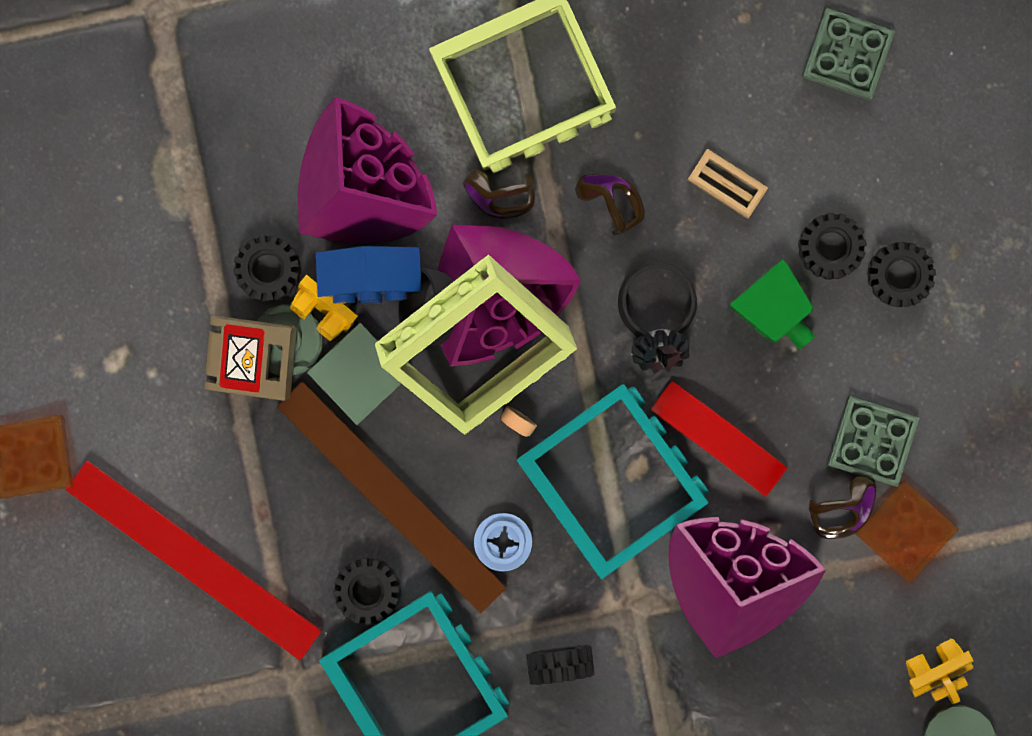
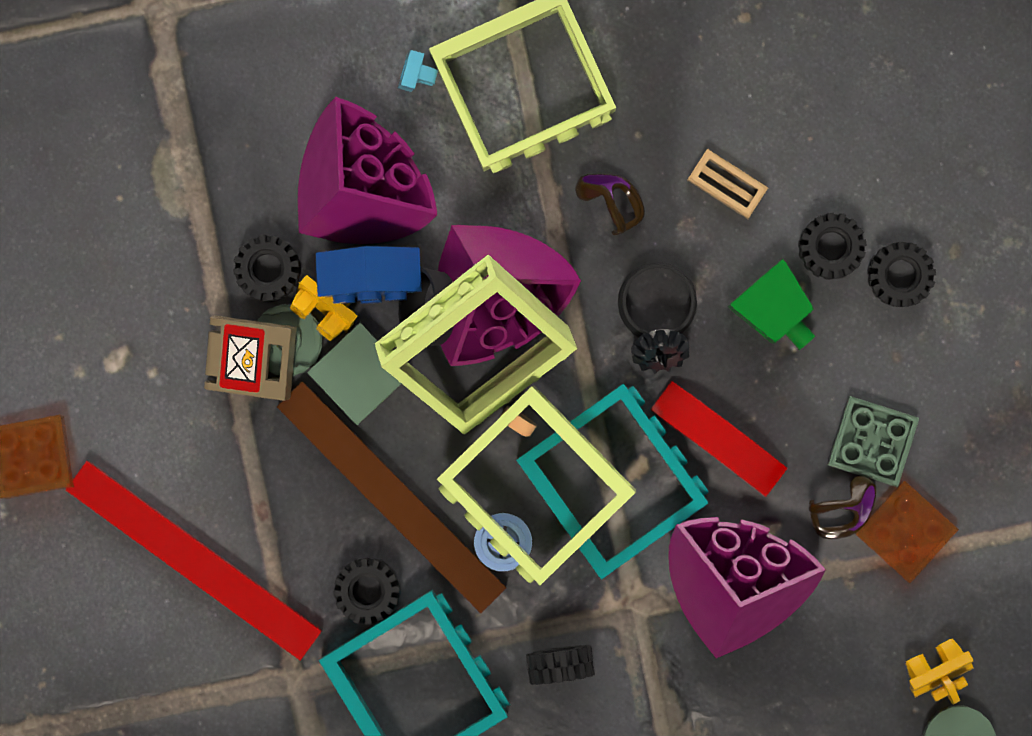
(415, 72): none -> medium azure tile
(478, 189): dark brown piece -> none
(501, 539): none -> yellowish green window
(848, 54): sand green tile -> none

